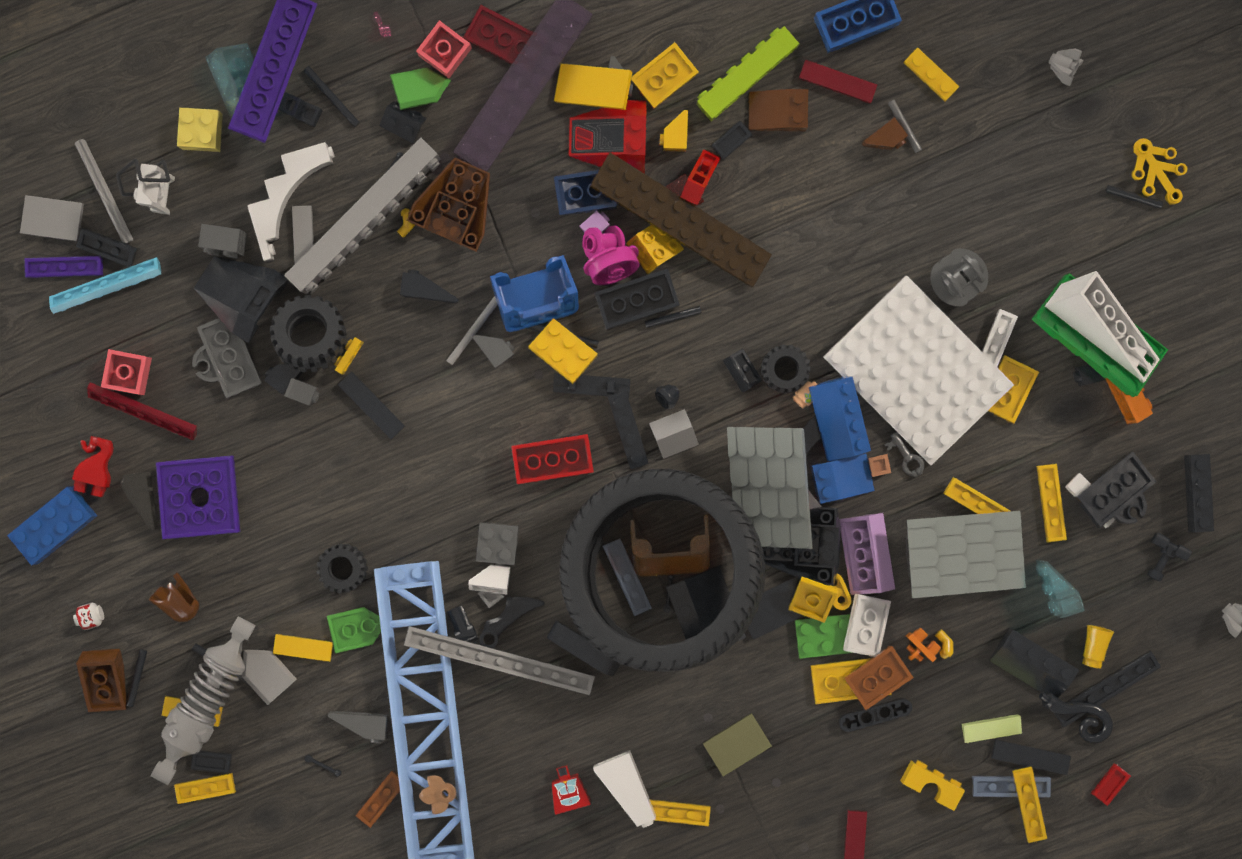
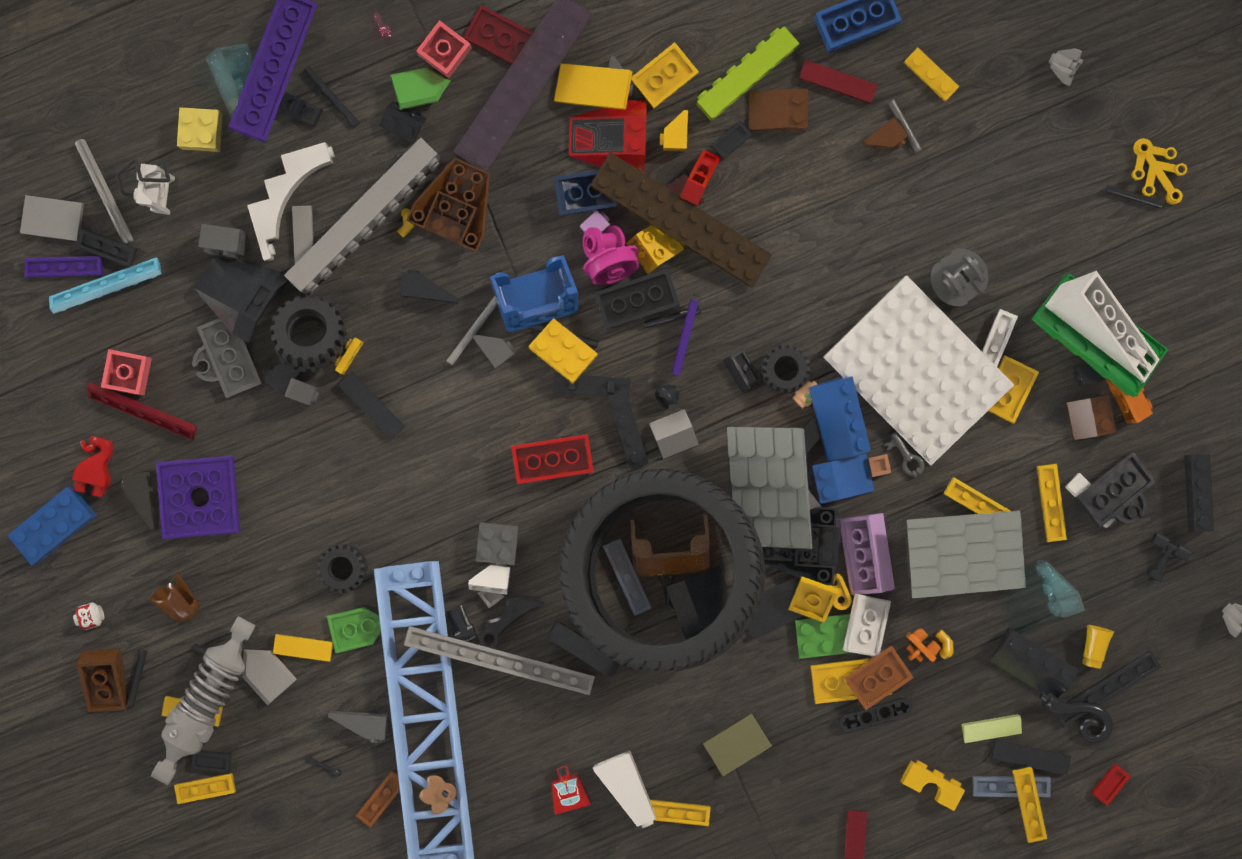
(689, 319): none -> dark purple tile
(1091, 417): none -> reddish brown slope

